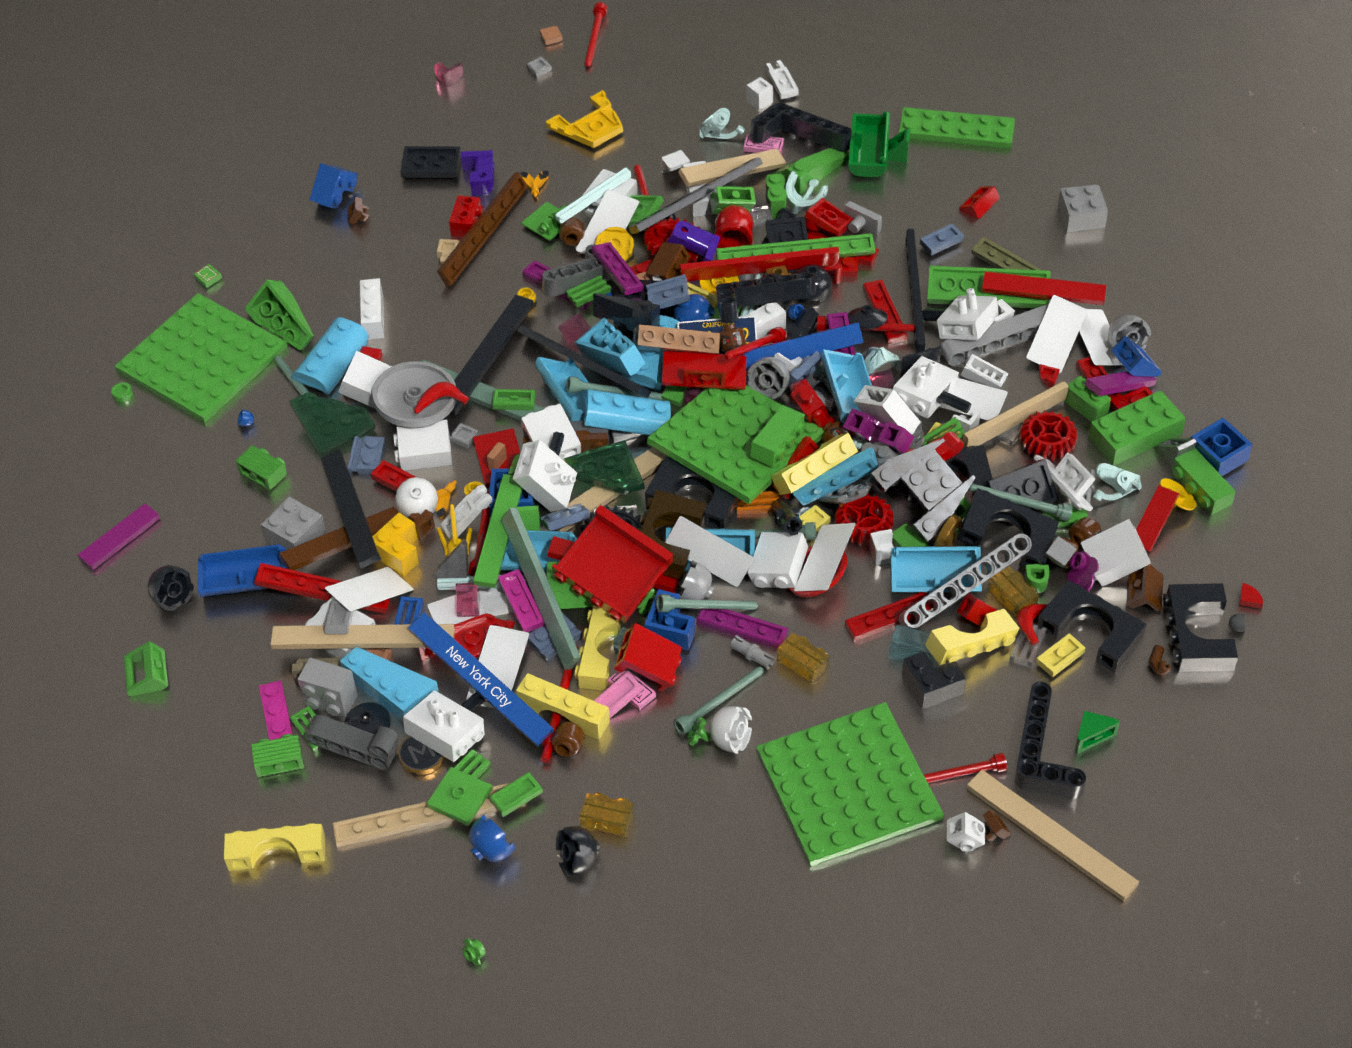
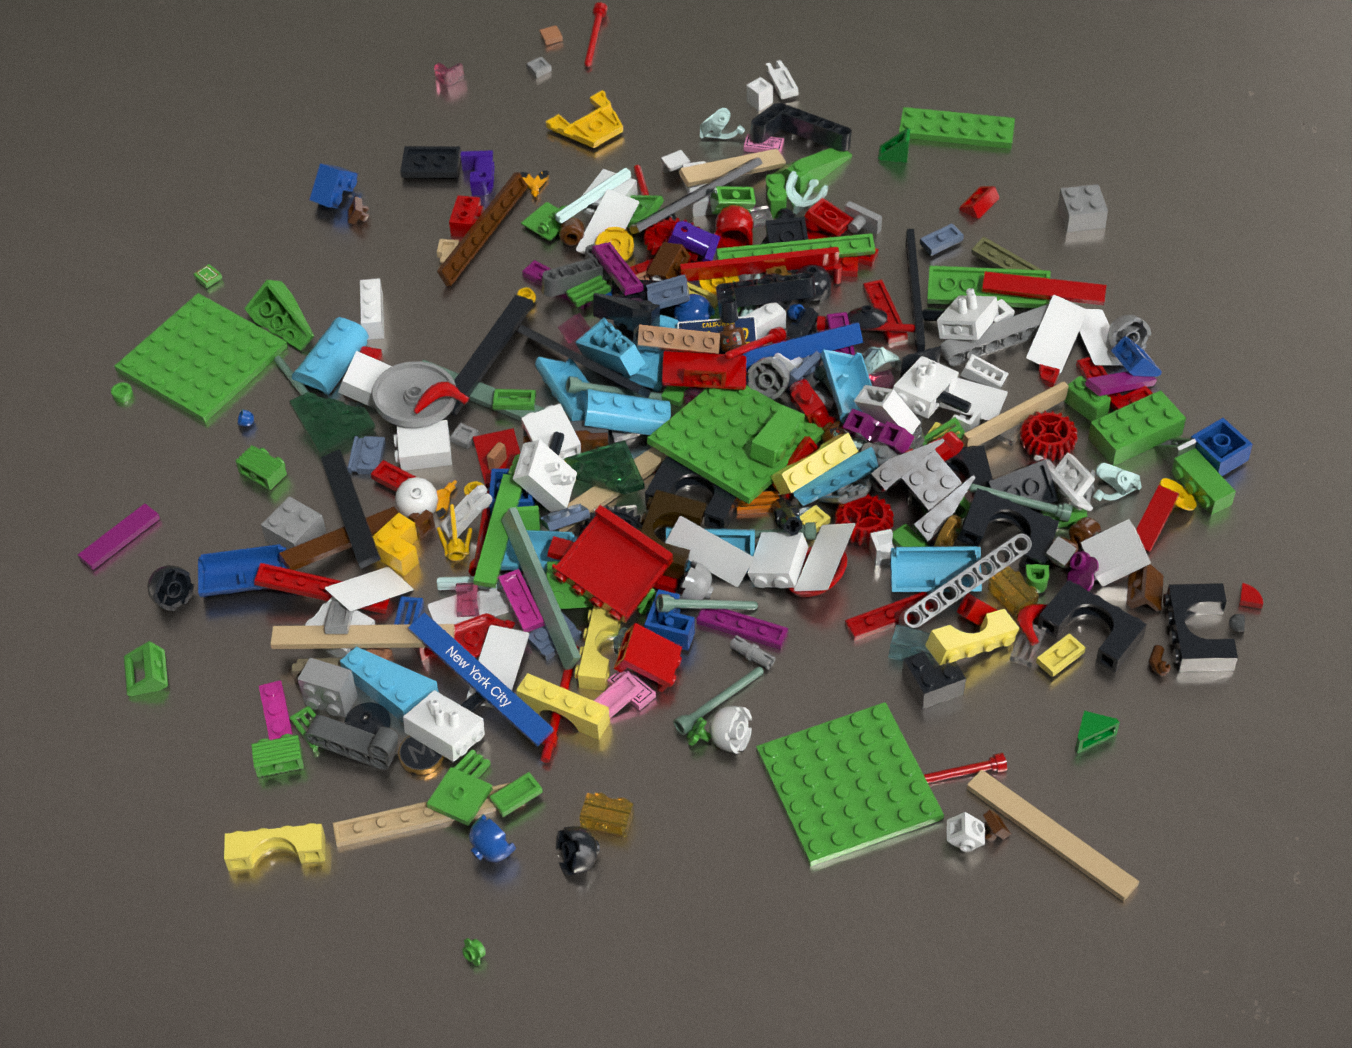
(455, 564): flat silver slope -> none
(568, 739): reddish brown head -> none
(803, 658): clear yellow brick -> none
(869, 144): green container -> none
(1031, 764): black beam -> none

